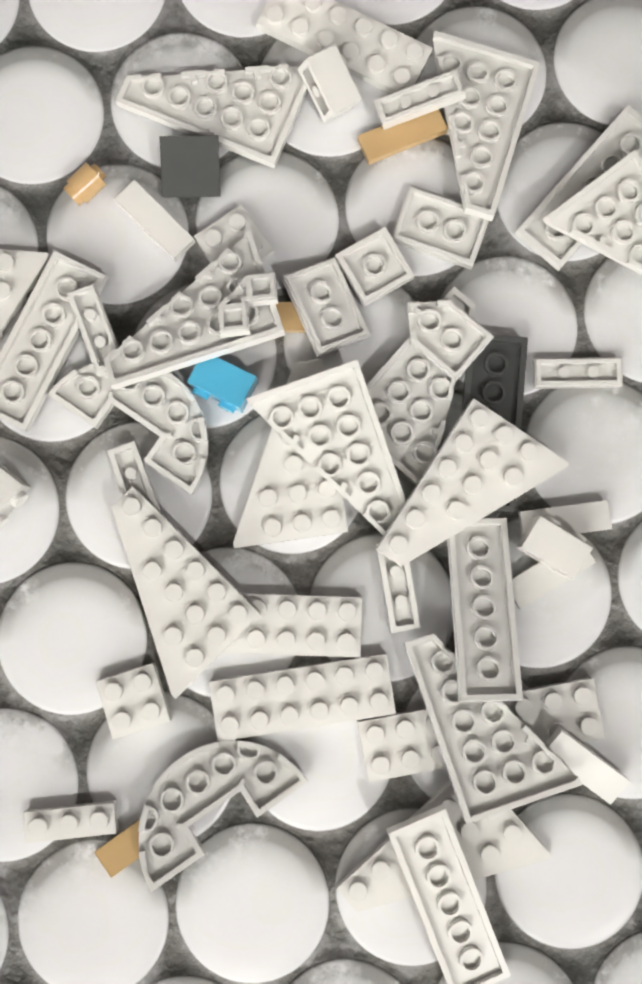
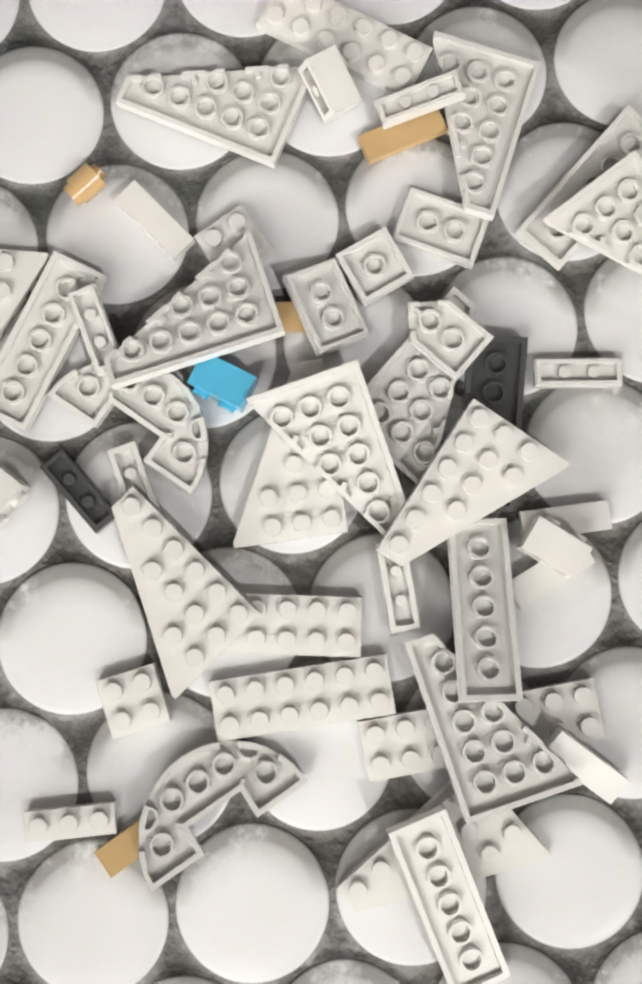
(79, 490): none -> dark grey tile
(190, 166): dark grey tile -> none
(251, 291): white tile -> none

